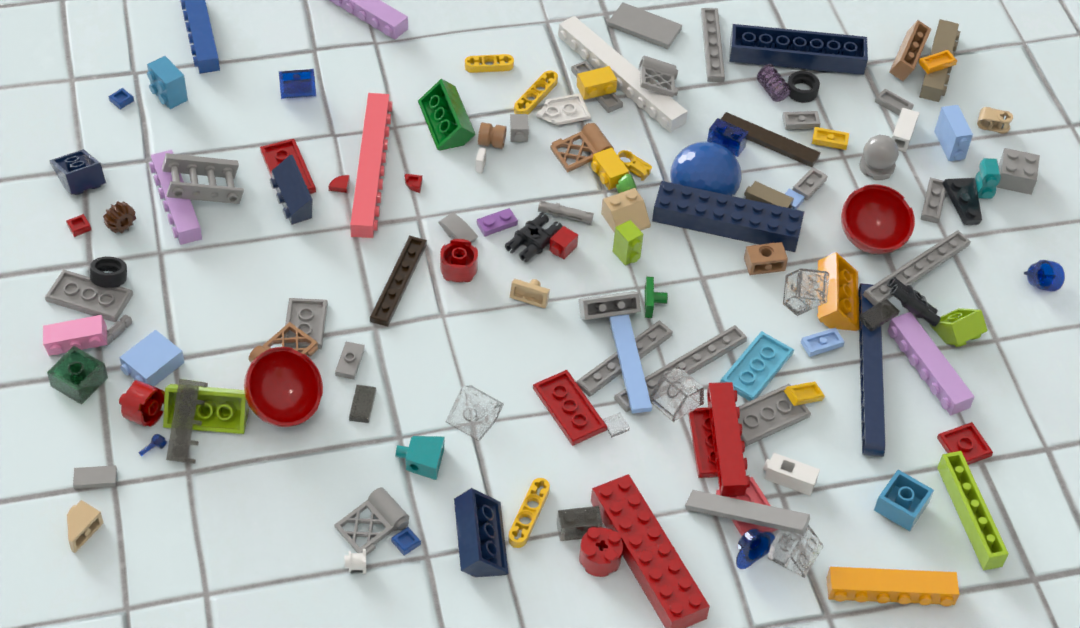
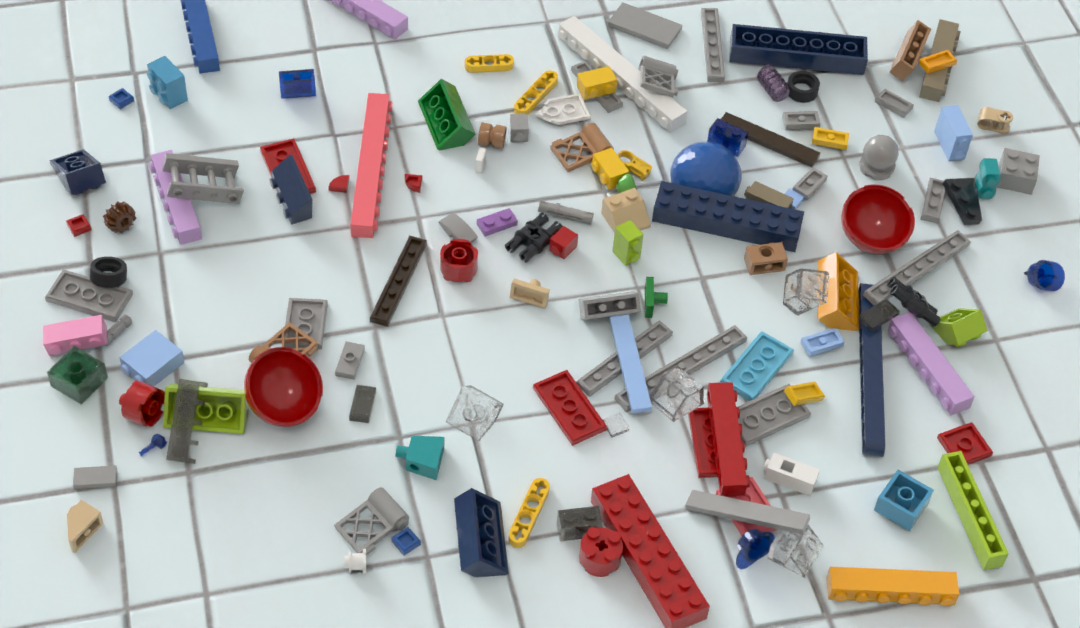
(905, 128): white brick -> none

